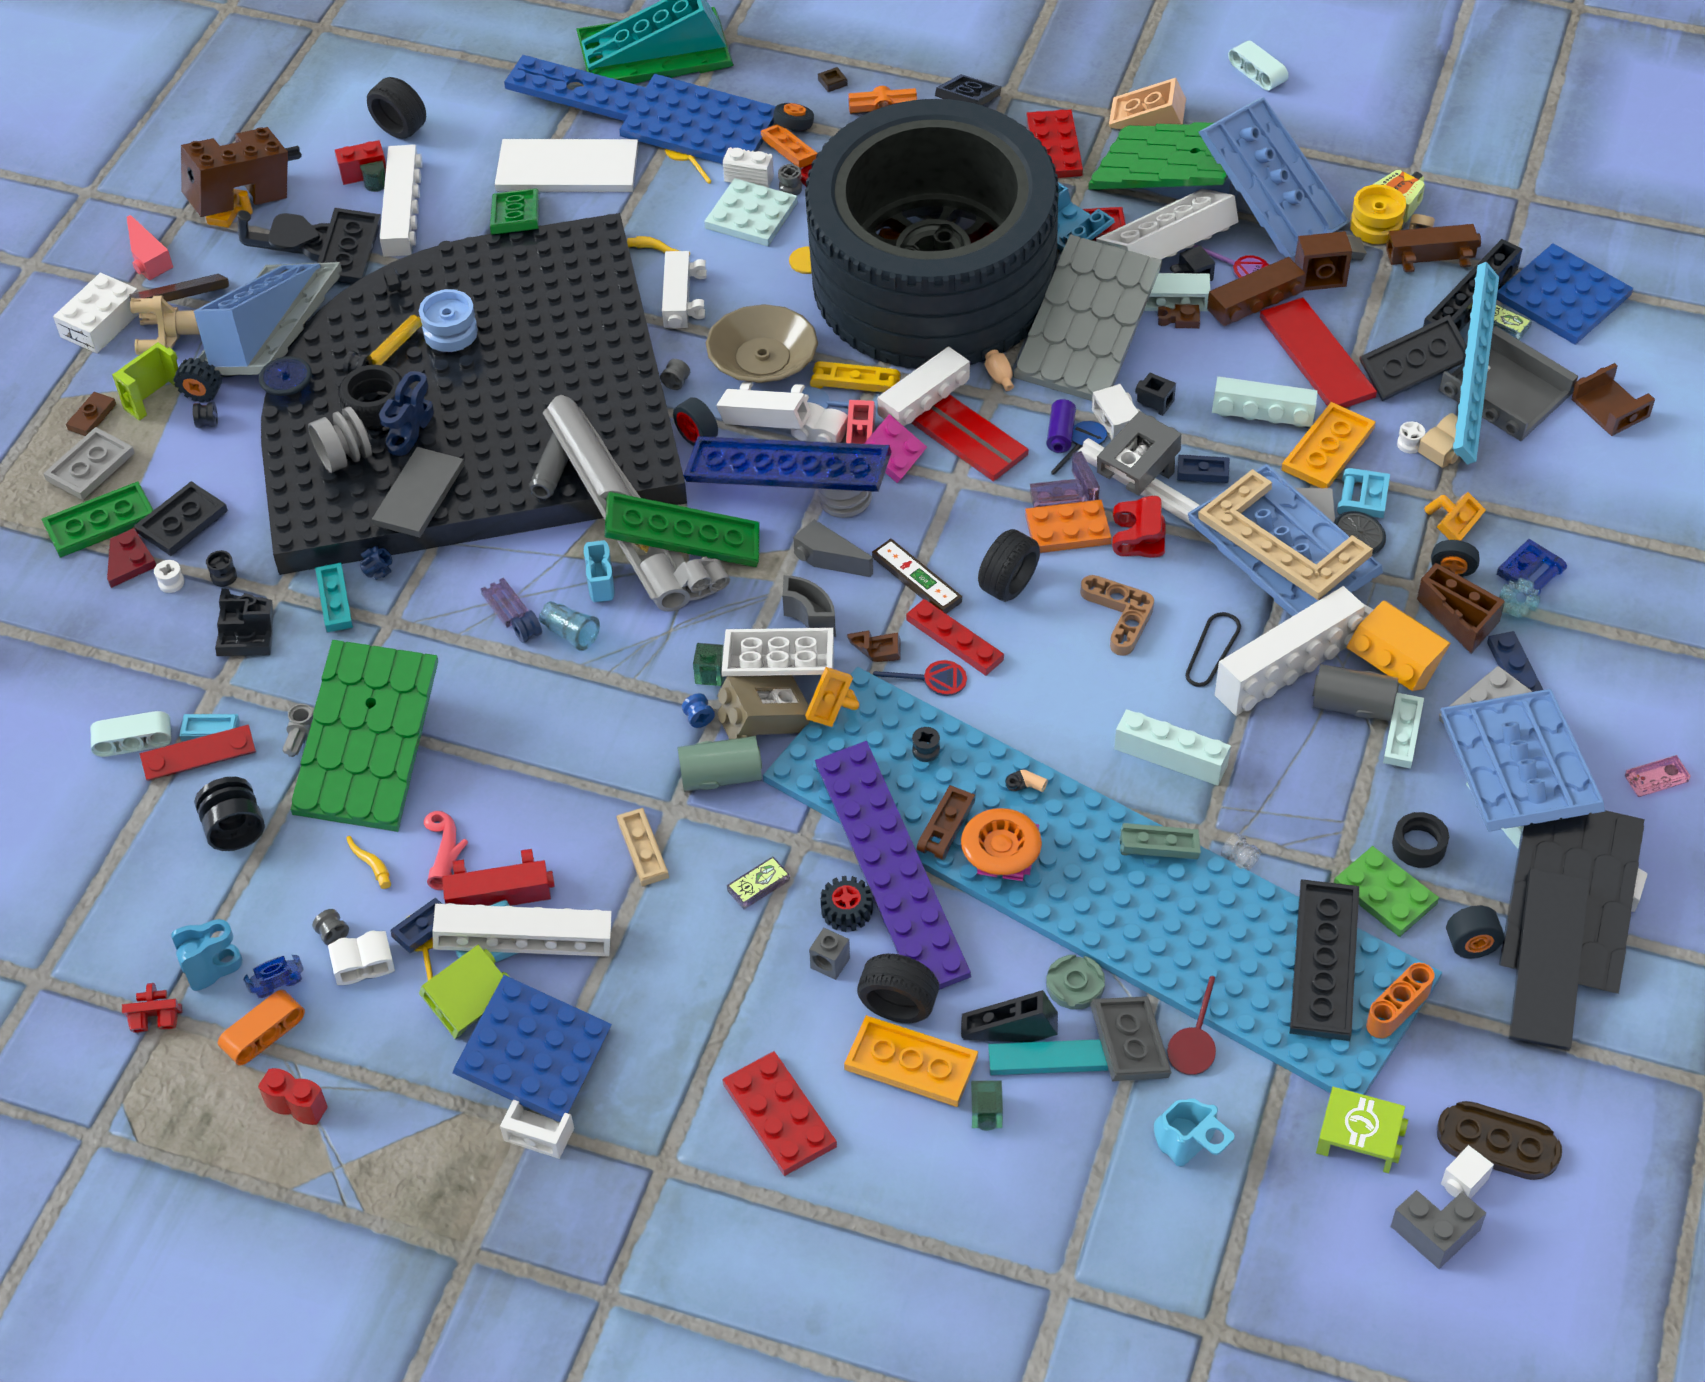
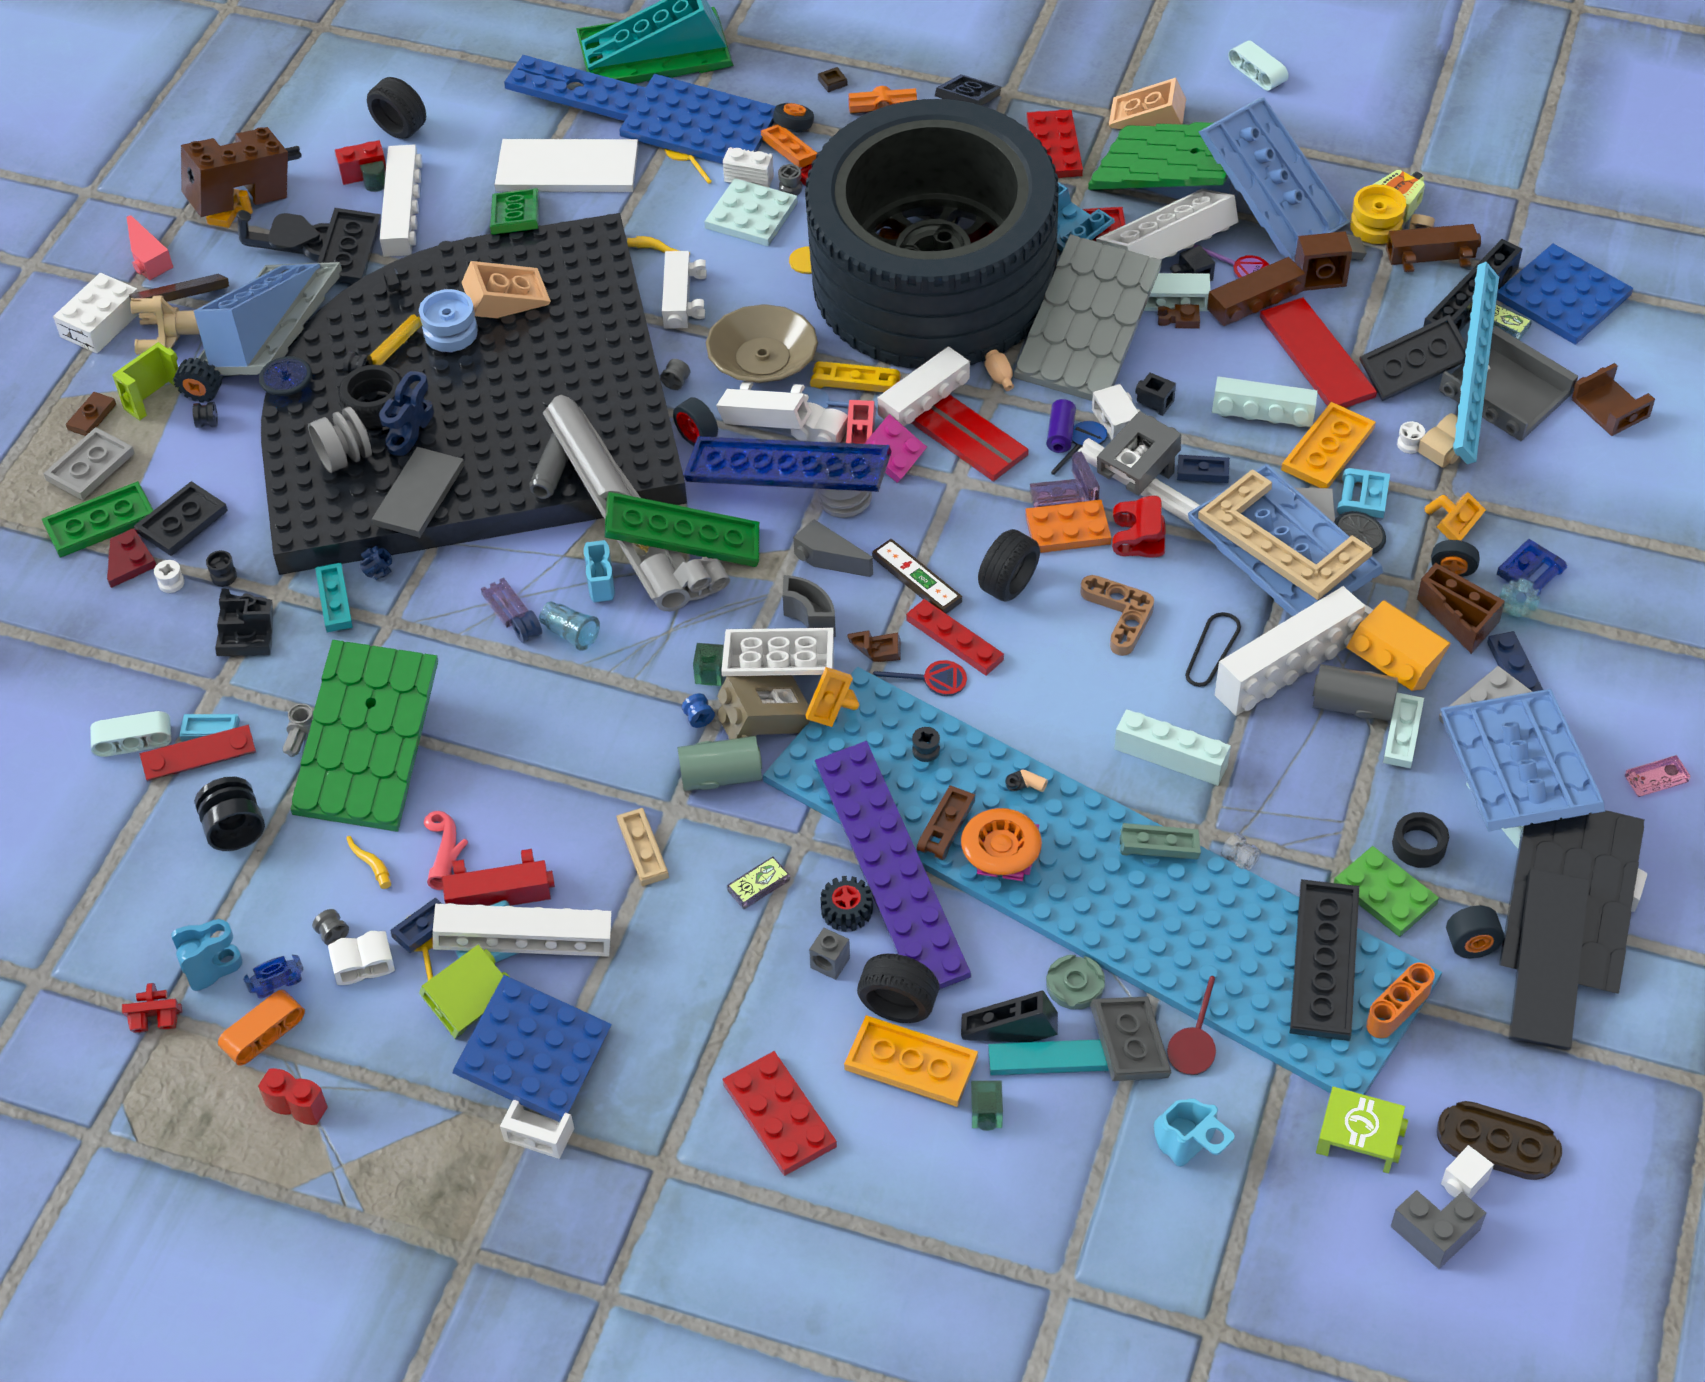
(503, 289): none -> light nougat slope

